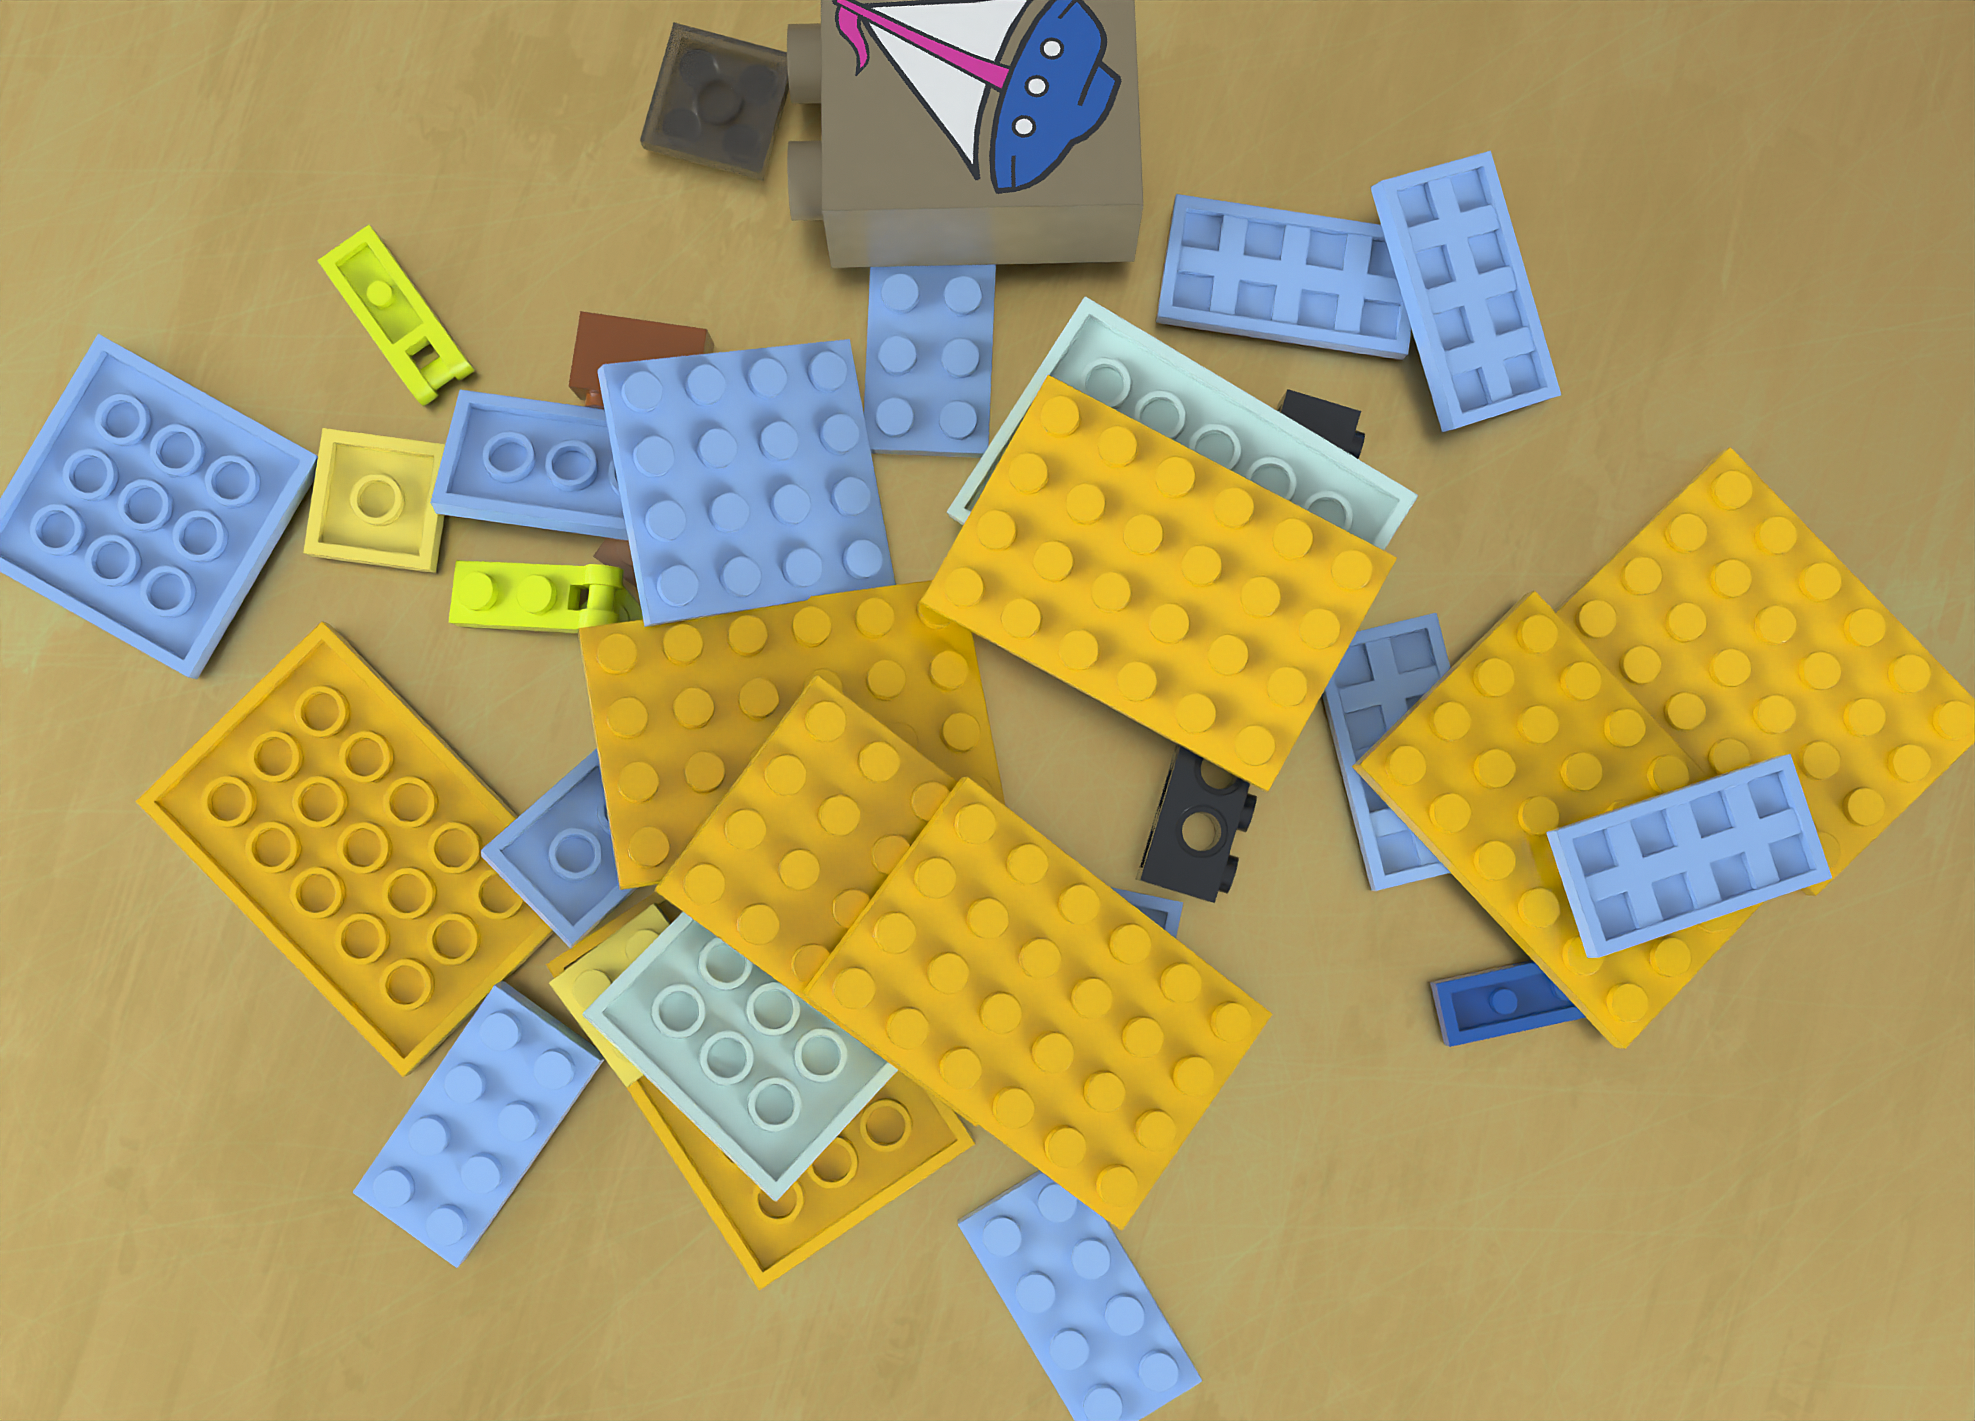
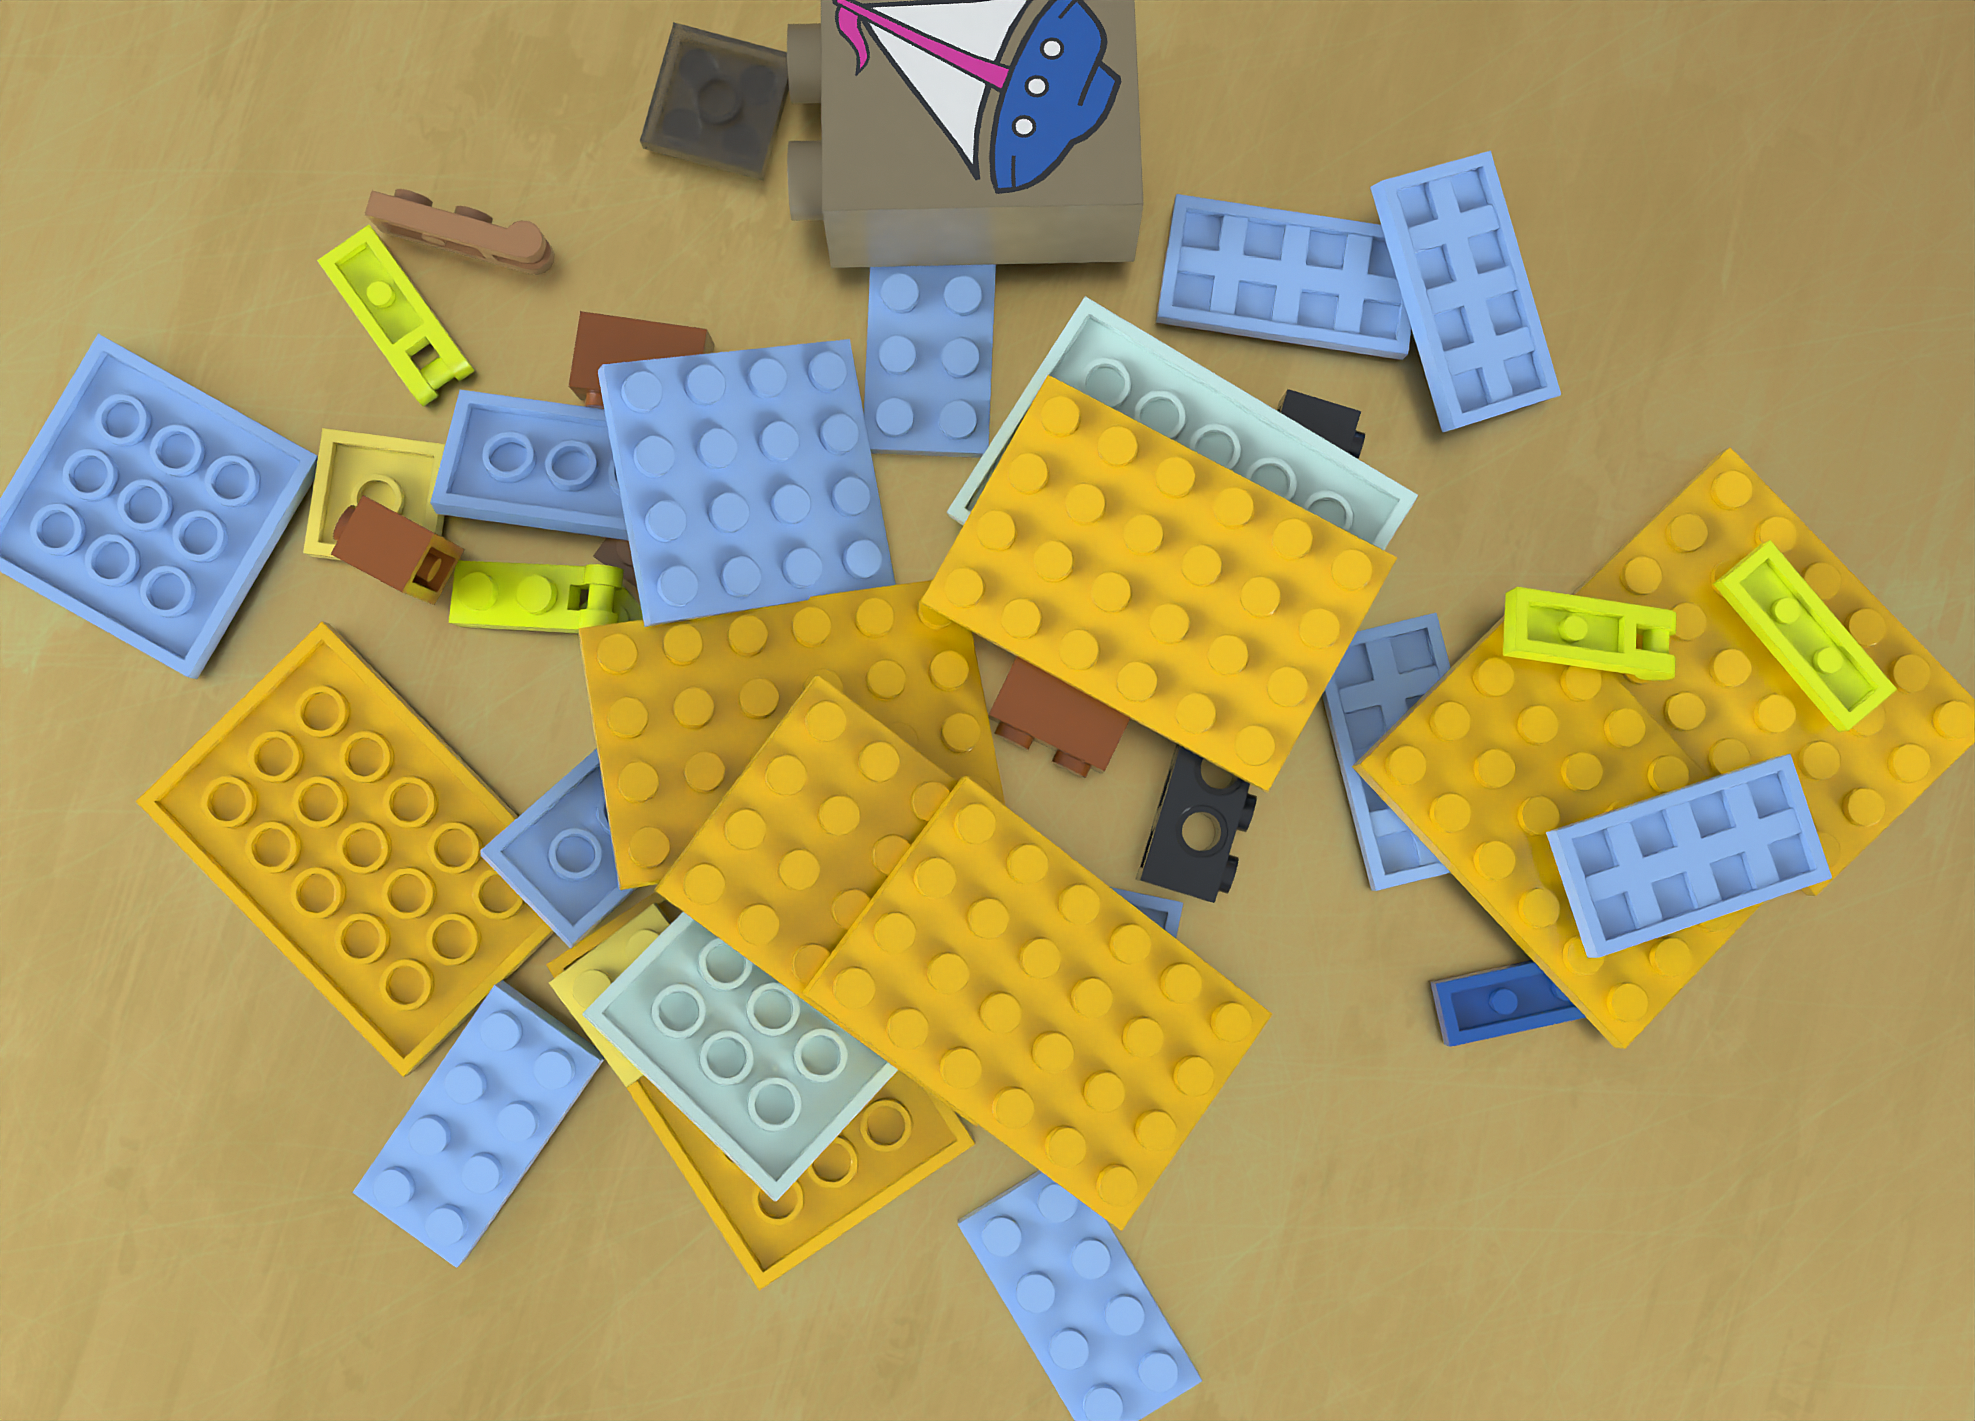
(395, 550): none -> dark orange brick
(461, 232): none -> medium nougat plate
(1057, 716): none -> dark orange brick
(1589, 633): none -> neon yellow plate
(1805, 636): none -> neon yellow plate

